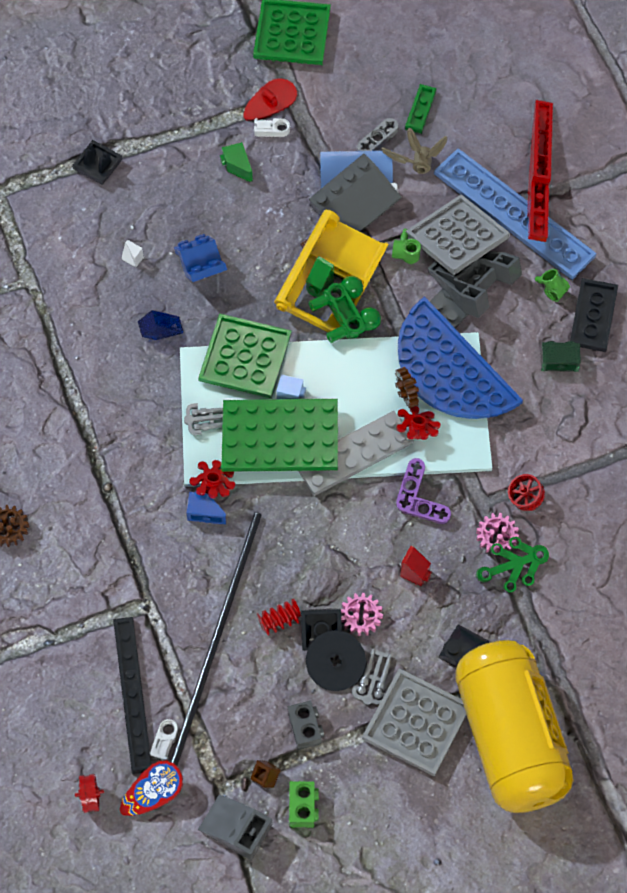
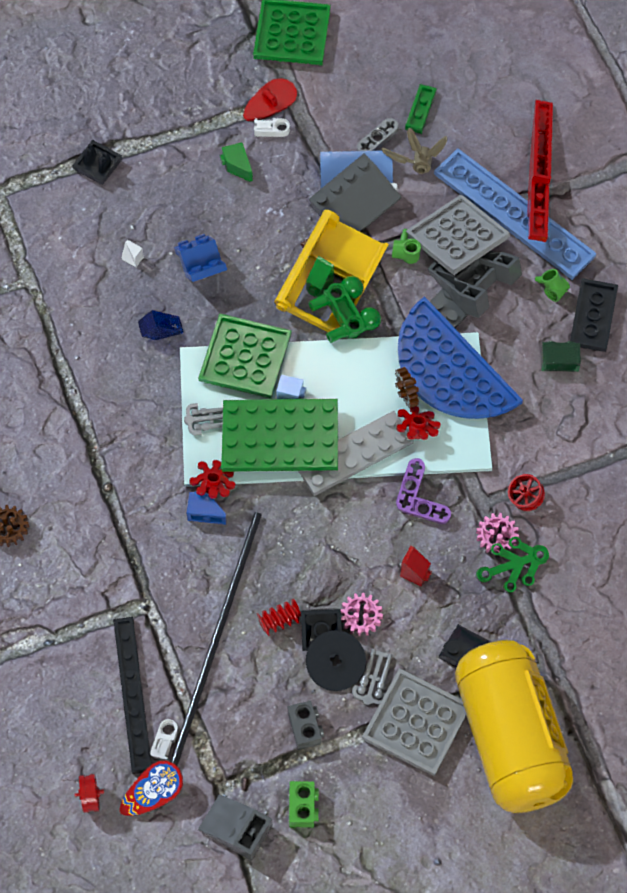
(265, 774): reddish brown slope -> none

